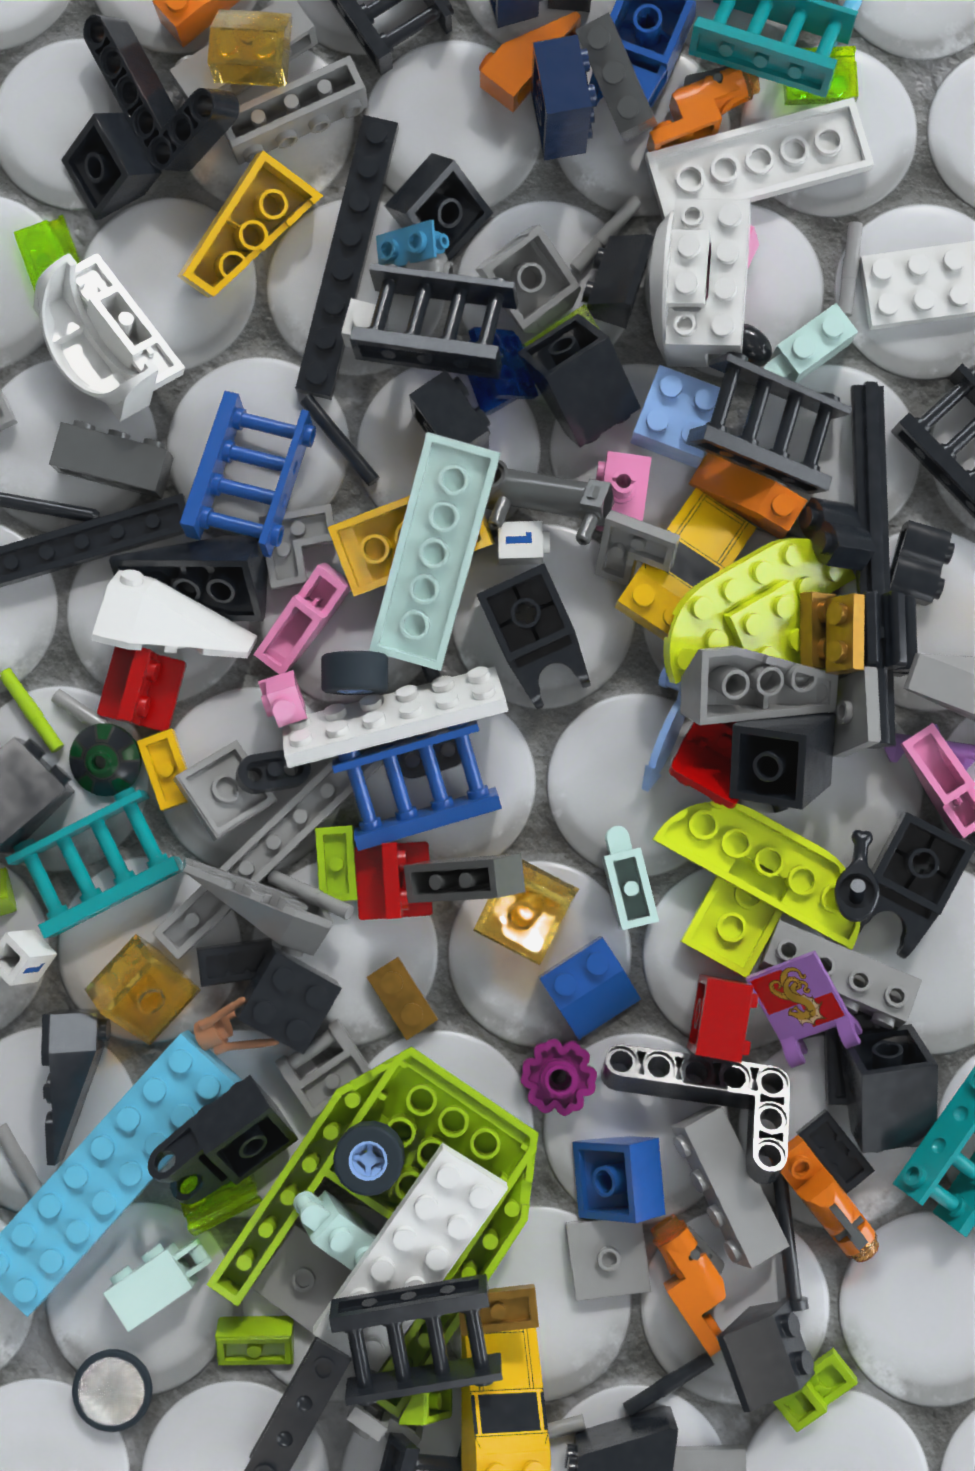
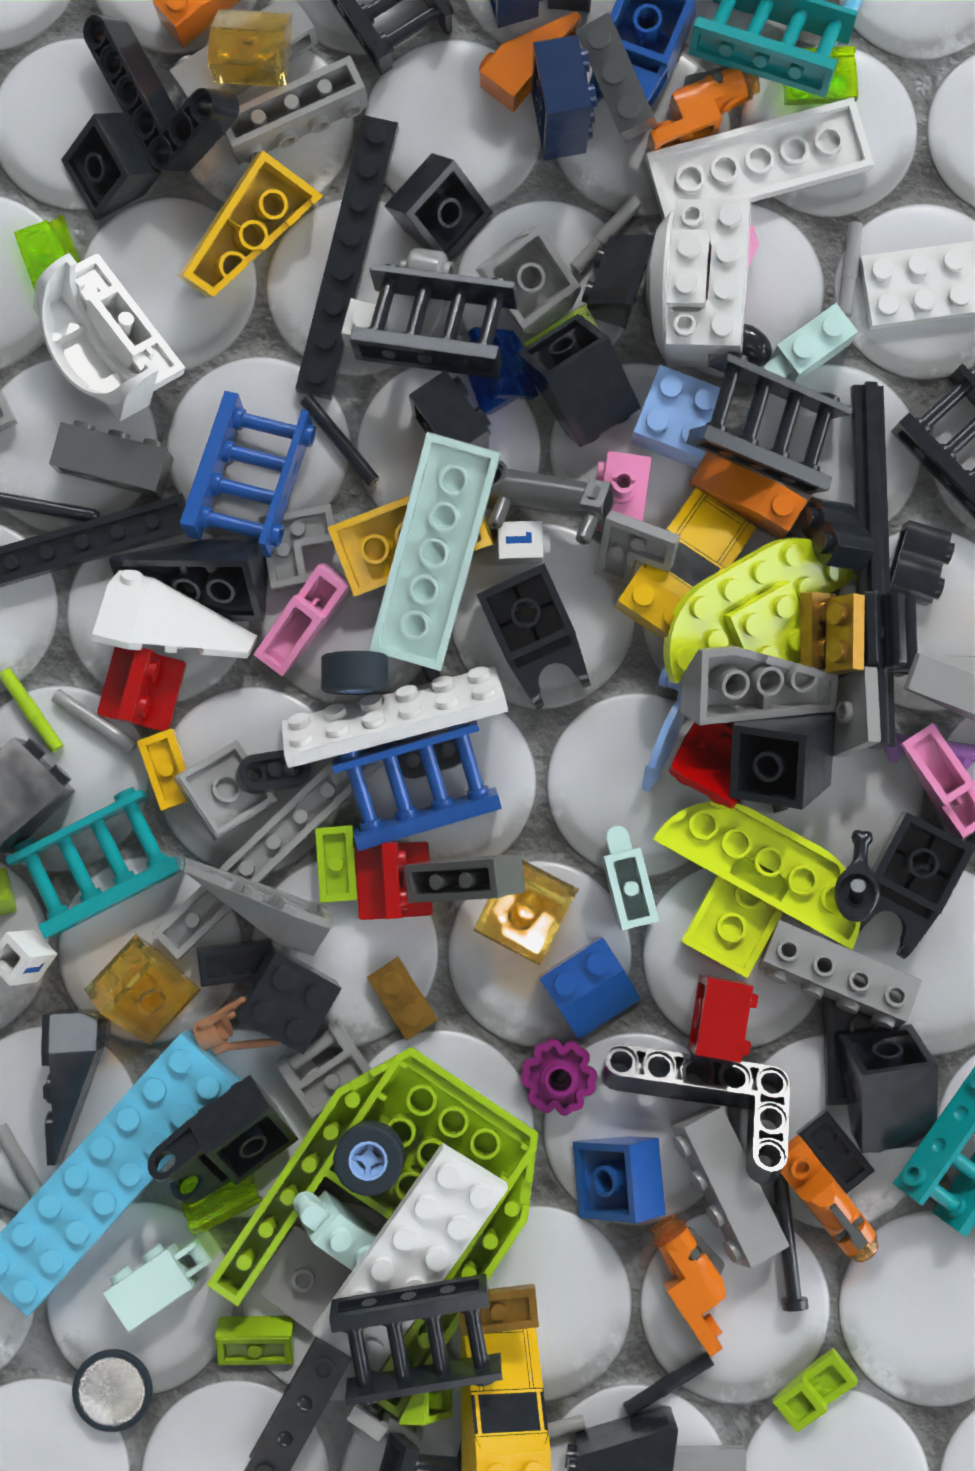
(118, 750): dish -> none
(283, 698): bright pink brick -> none
(311, 894): light grey piece -> none
(411, 244): dark azure hinge -> none
(607, 1258): light grey plate -> none
(766, 1354): black slope -> none
(801, 1003): flag -> none

